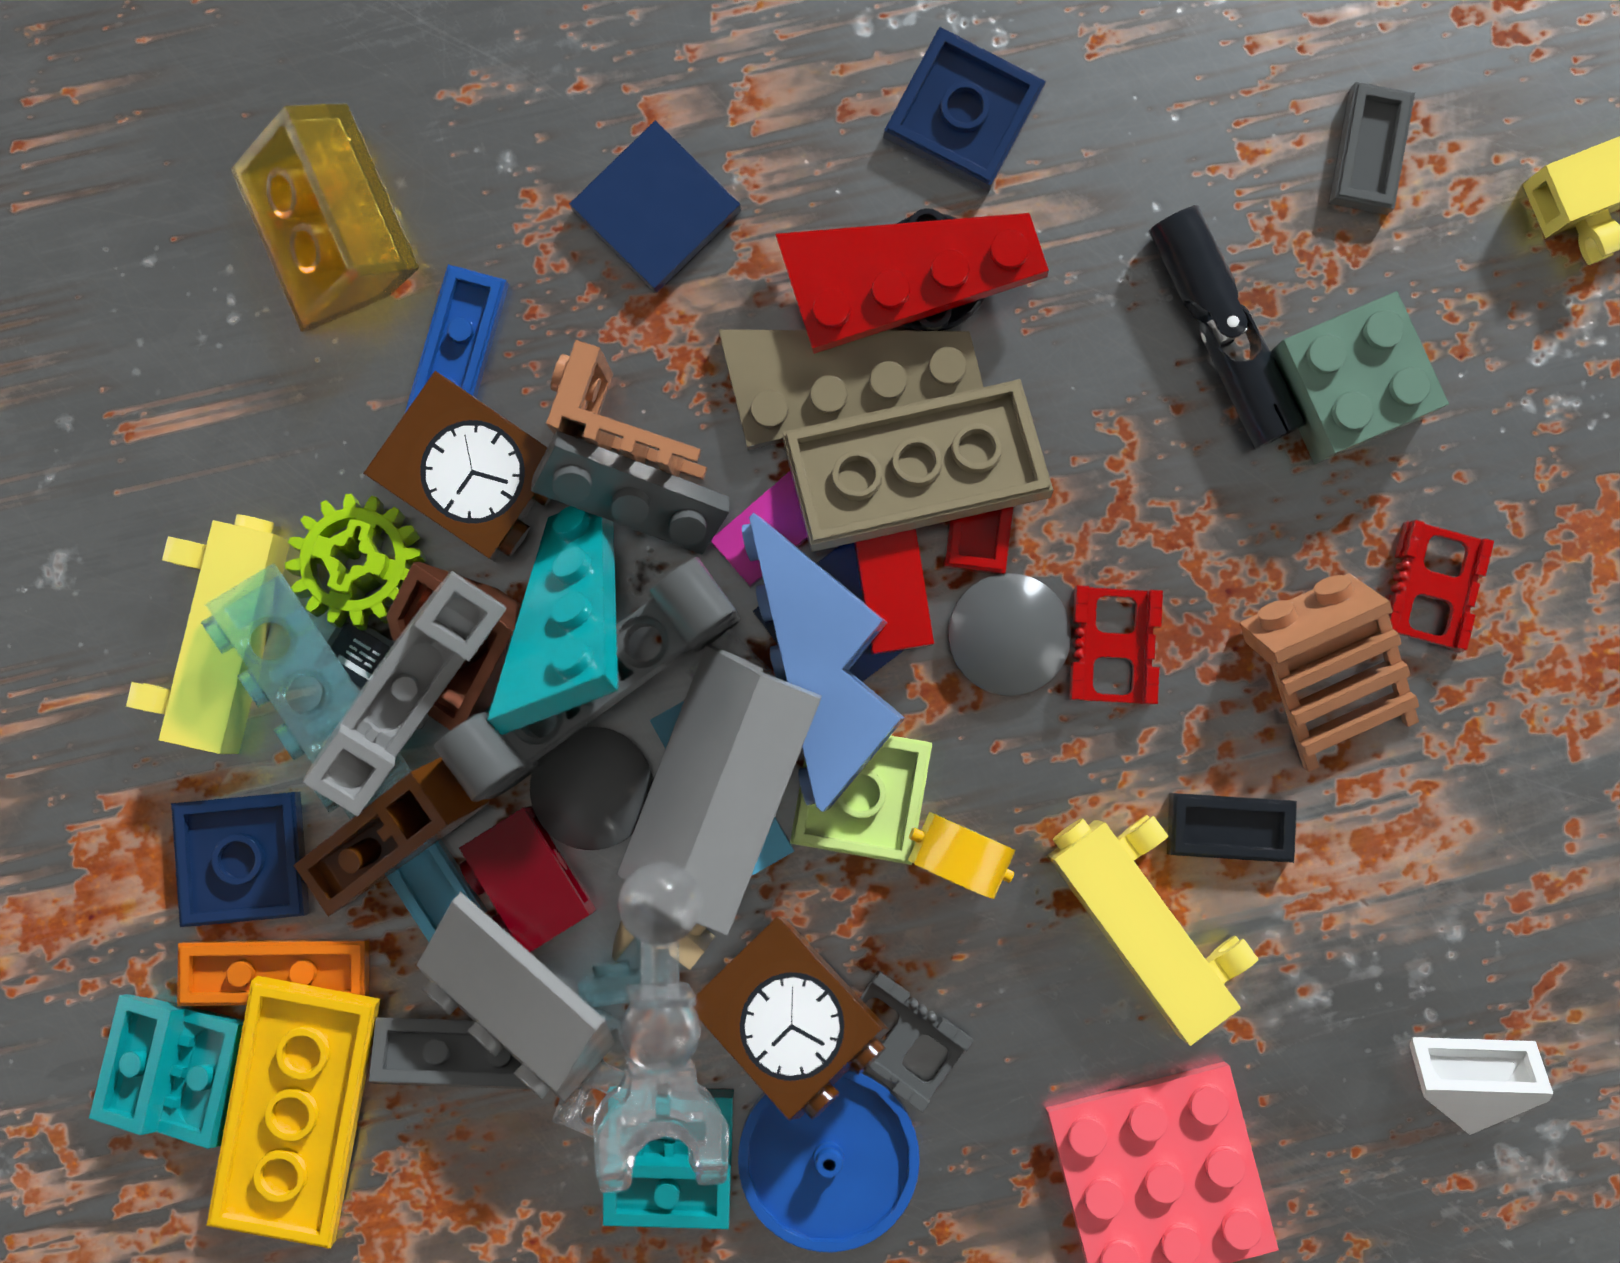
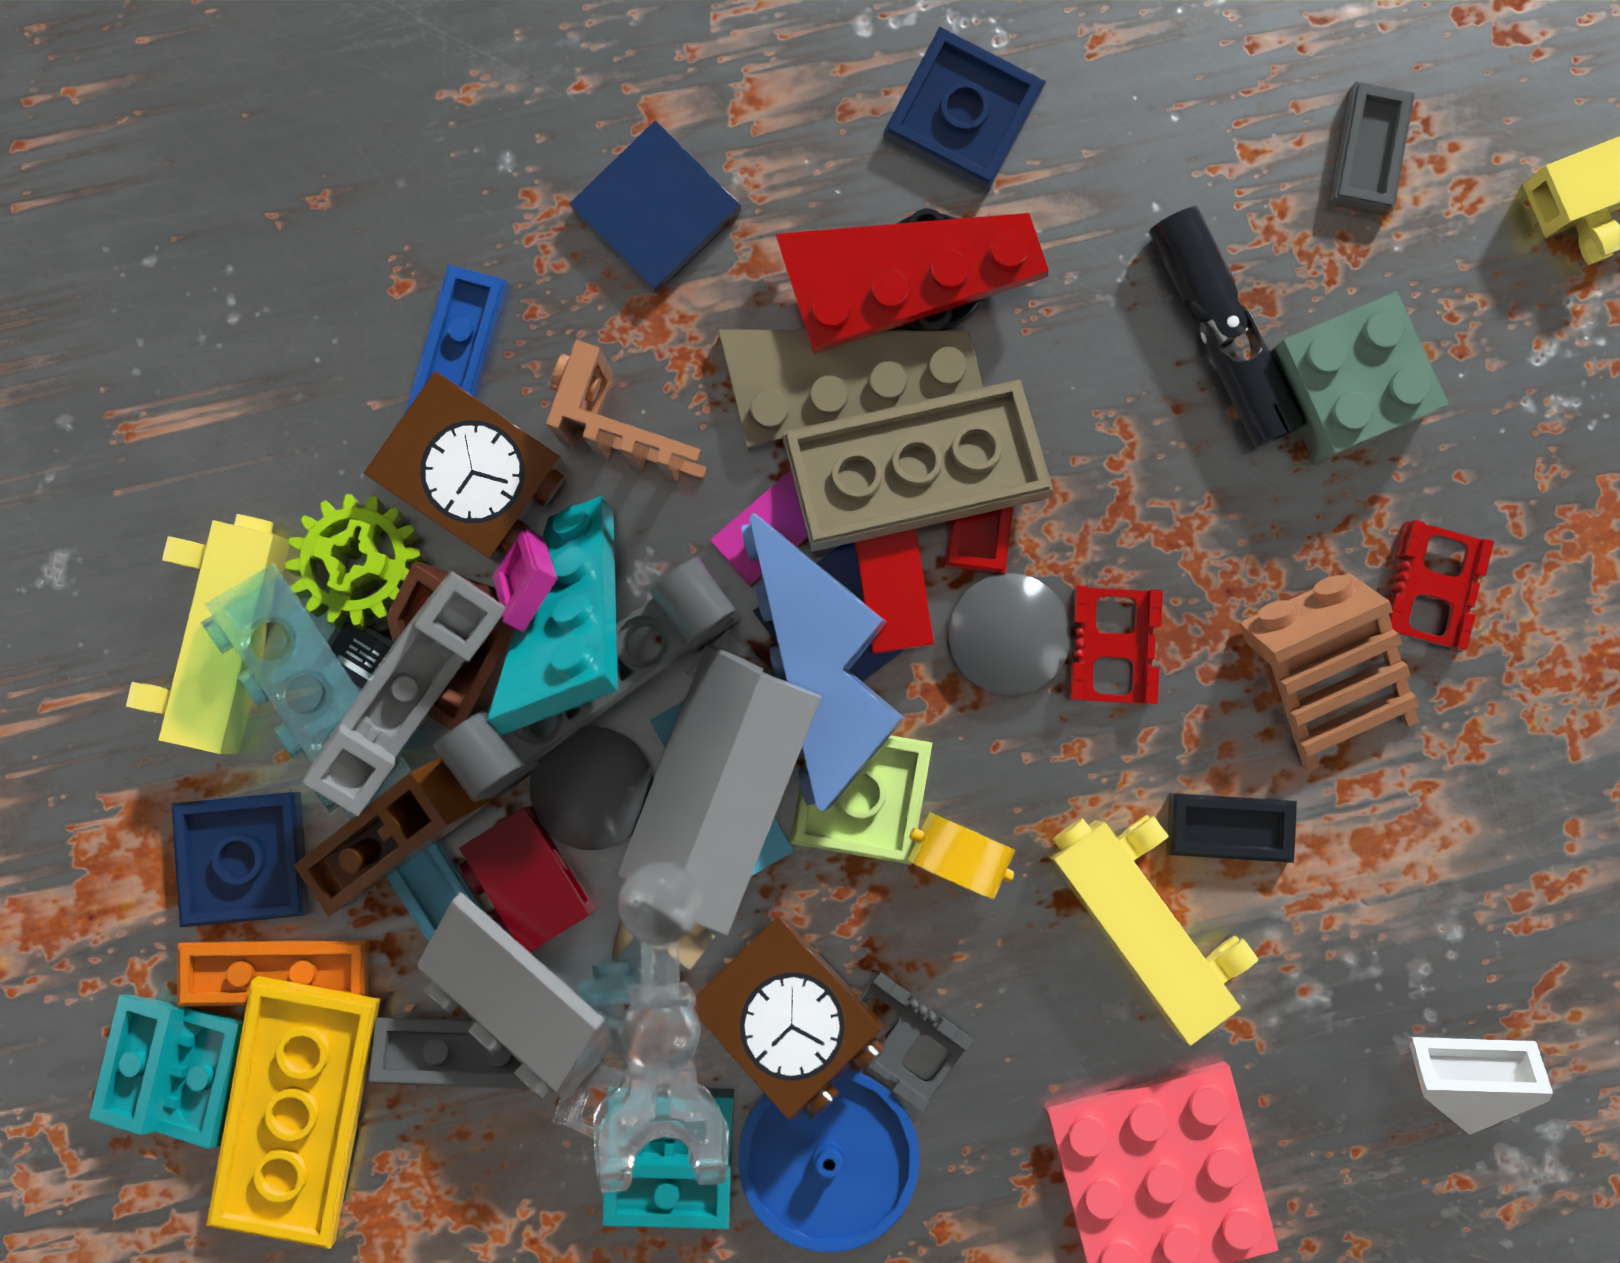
(323, 213): clear yellow slope -> none
(524, 578): none -> dark pink tile
(629, 493): dark grey plate -> none

